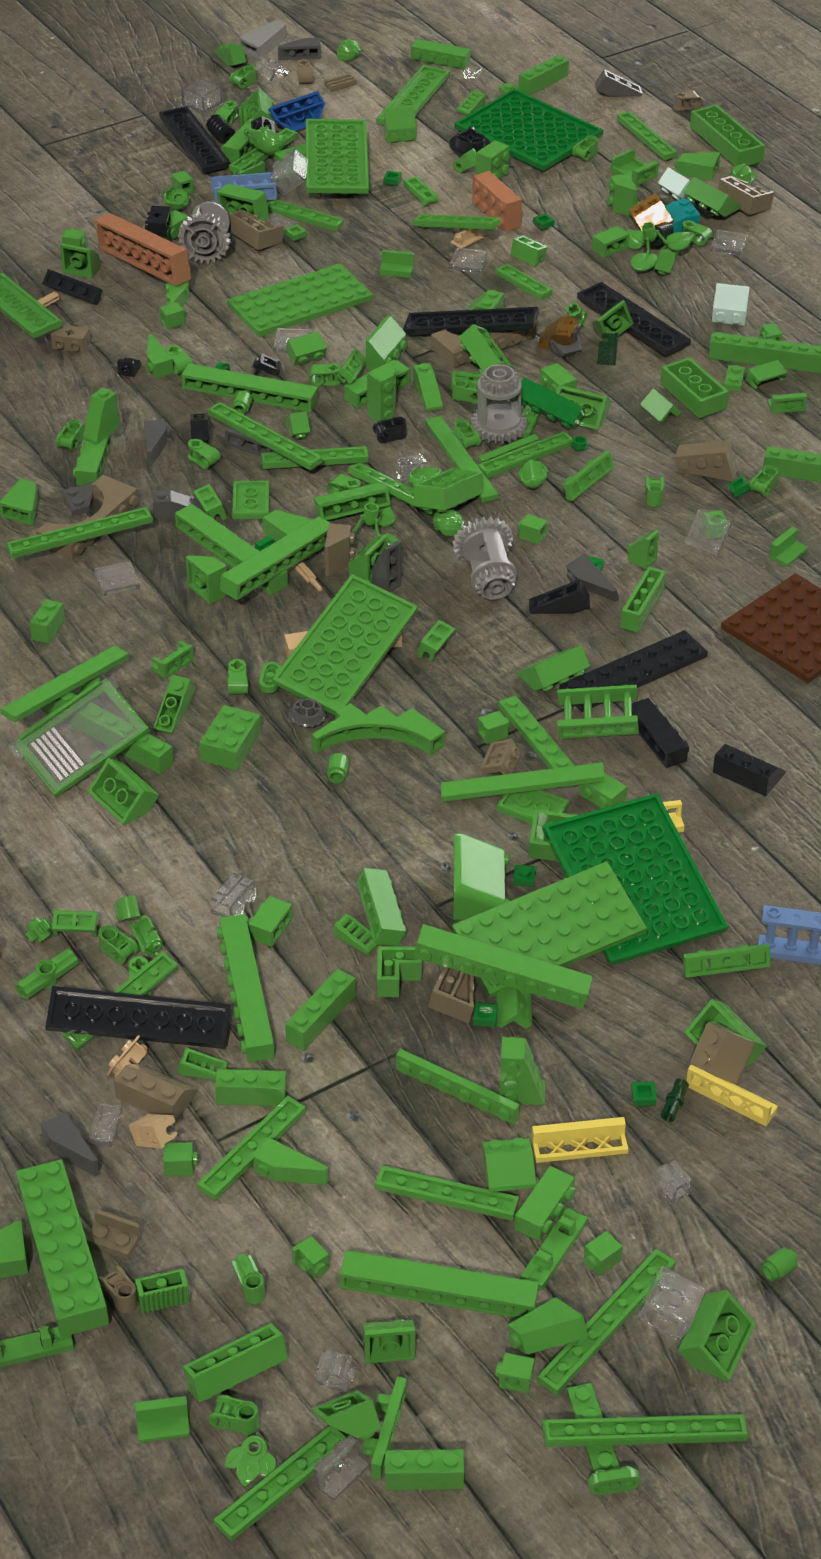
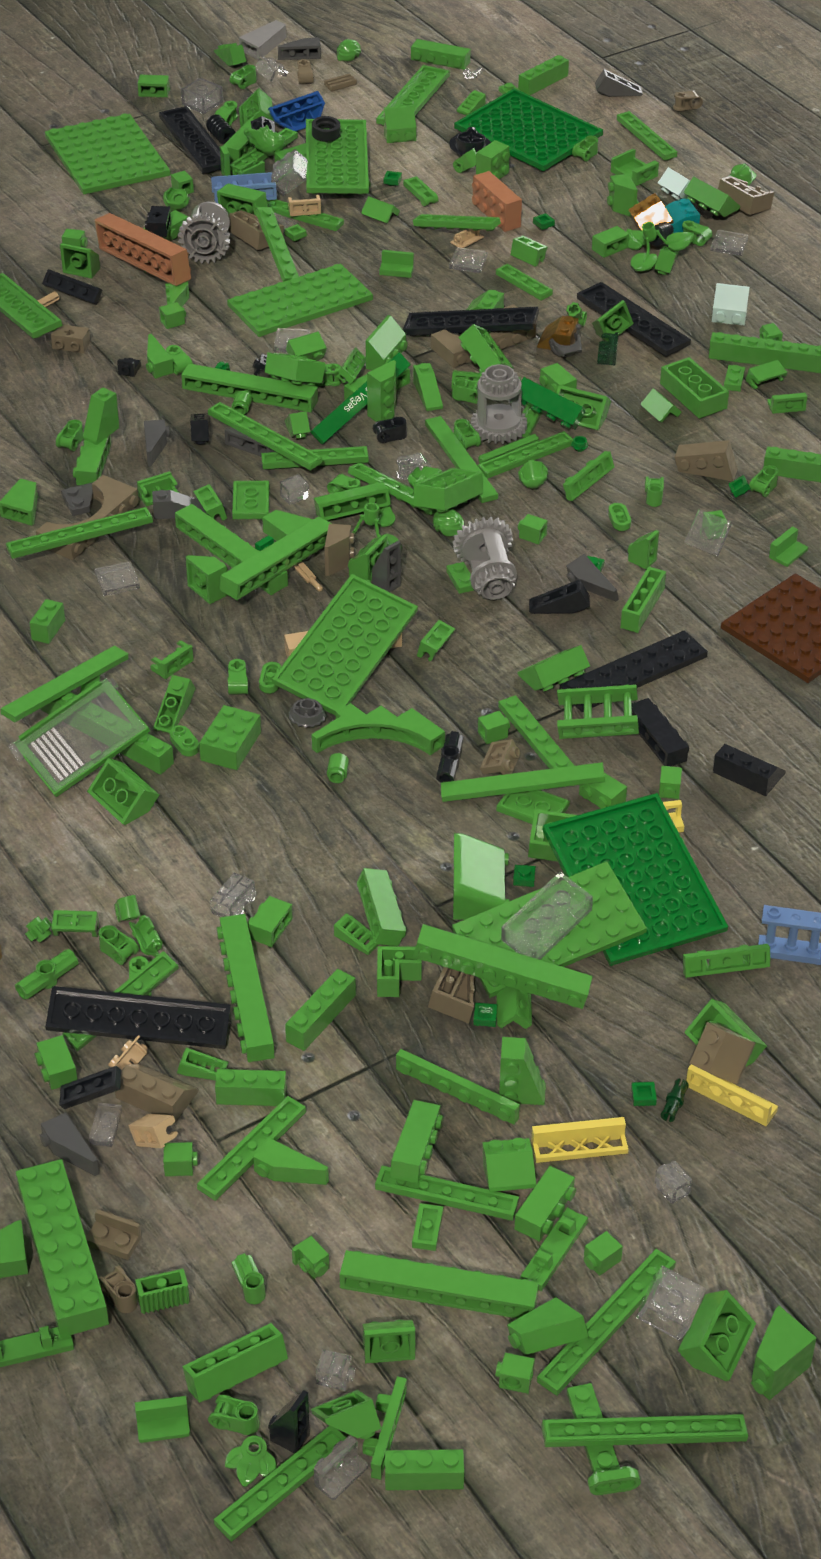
(56, 1062): none -> bright green brick
(90, 1087): none -> black plate
(107, 153): none -> bright green plate
(153, 86): none -> bright green brick
(159, 482): none -> bright green hinge
(184, 740): none -> bright green plate
(202, 453): bright green piece -> none
(225, 161): none -> bright green tile
(276, 243): none -> bright green plate
(291, 1425): none -> black slope
(294, 368): none -> bright green brick
(294, 489): none -> clear brick
(304, 207): none -> tan hinge
(325, 134): none -> black tyre
(351, 406): none -> green tile
(379, 210): none -> bright green panel
(416, 1142): none -> bright green brick
(427, 1227): none -> bright green plate
(450, 757): none -> black piece
(460, 577): none -> bright green plate
(547, 917): none -> clear brick
(619, 516): none -> bright green plate
(670, 782): none -> bright green brick
(699, 165): bright green slope -> none
(727, 135): bright green brick -> none
(779, 1264): bright green brick -> none
(782, 1354): none -> bright green slope

